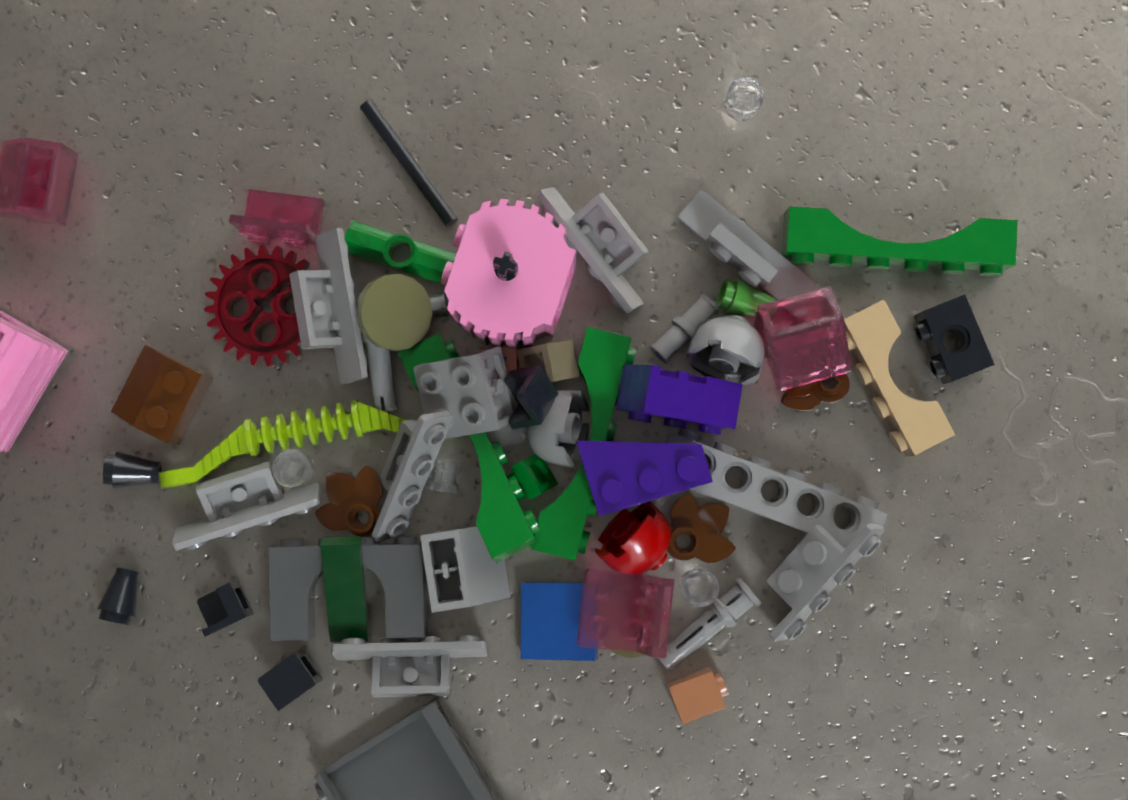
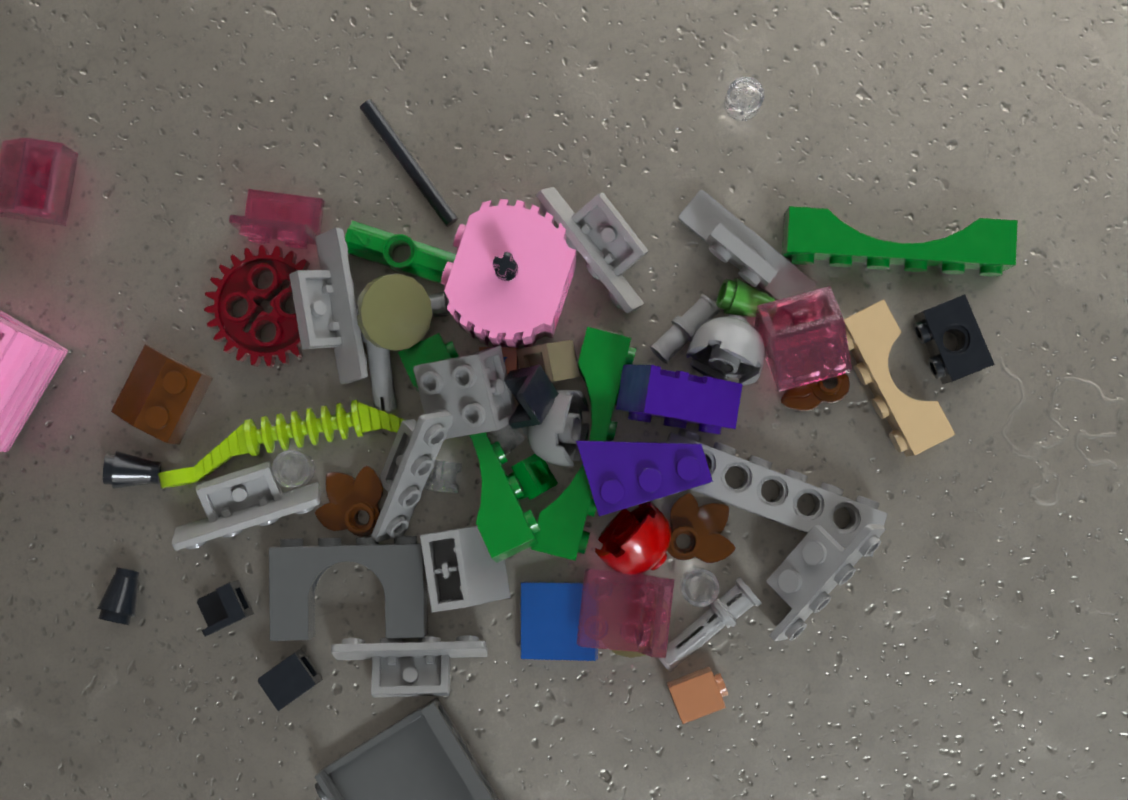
(345, 588): dark green tile -> none

